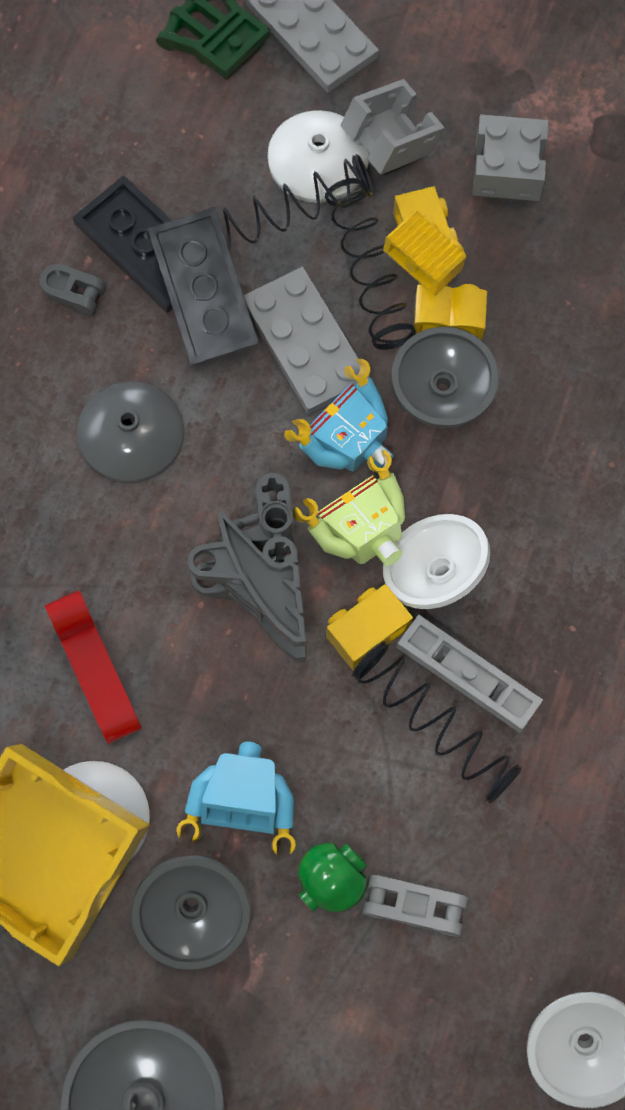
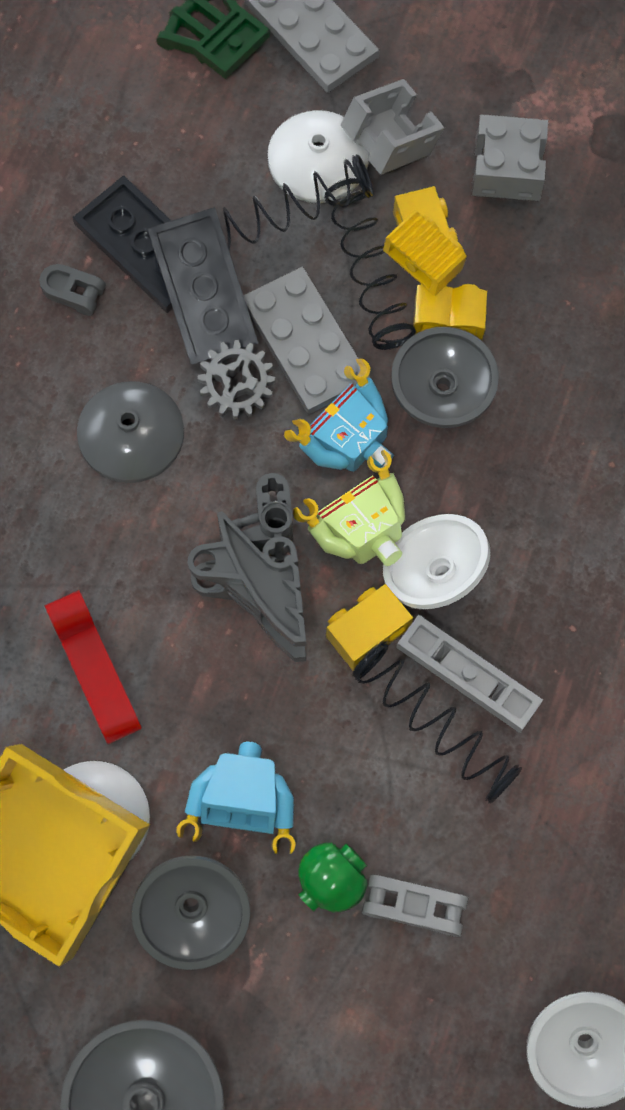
(251, 386): none -> light grey gear

